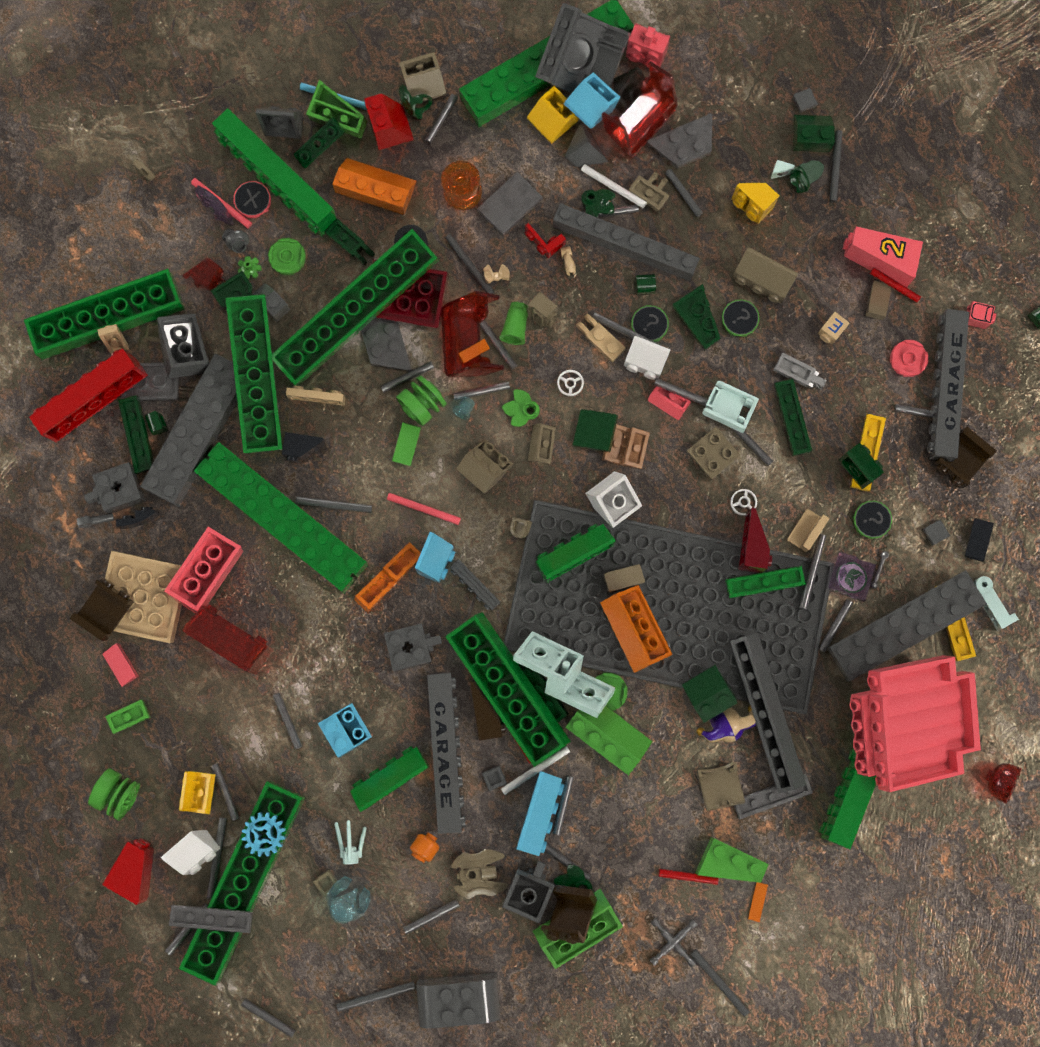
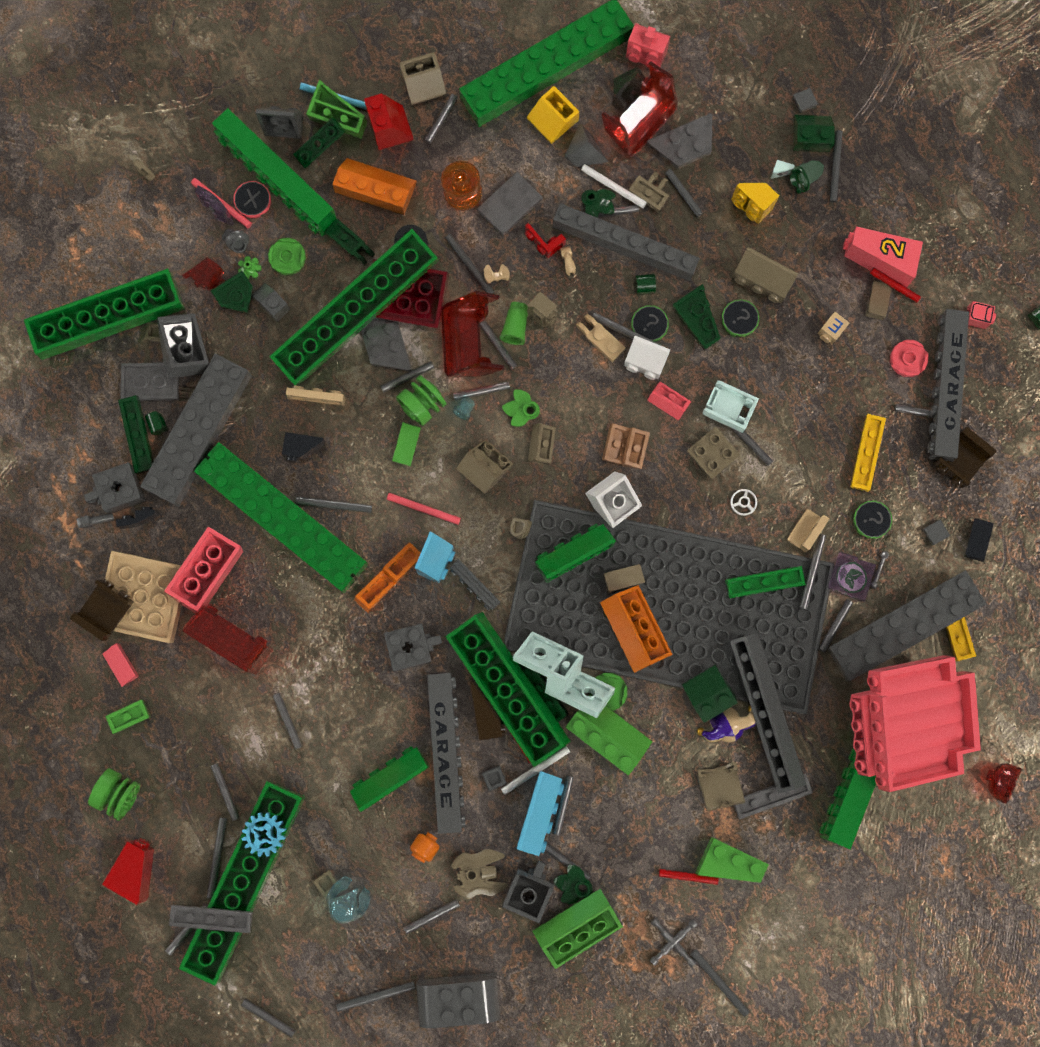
(88, 395): red brick -> none
(113, 338): tan plate -> none
(191, 852): white slope -> none
(197, 792): yellow bracket -> none
(253, 373): green brick -> none
(345, 730): medium azure slope -> none
(350, 854): light aqua plant -> none
(410, 102): dark green piece -> none
(474, 351): orange window -> none
(570, 379): white piece -> none
(571, 914): dark brown panel -> none
(580, 48): dark grey panel -> none
(591, 100): medium azure slope -> none
(595, 430): dark green tile -> none
(680, 391): flat silver bar -> none
(754, 547): dark red slope -> none
(757, 902): orange window -> none
(793, 417): dark green plate -> none
(799, 372): light grey hinge -> none
(861, 465): dark green slope -> none
(994, 606): light aqua leg -> none

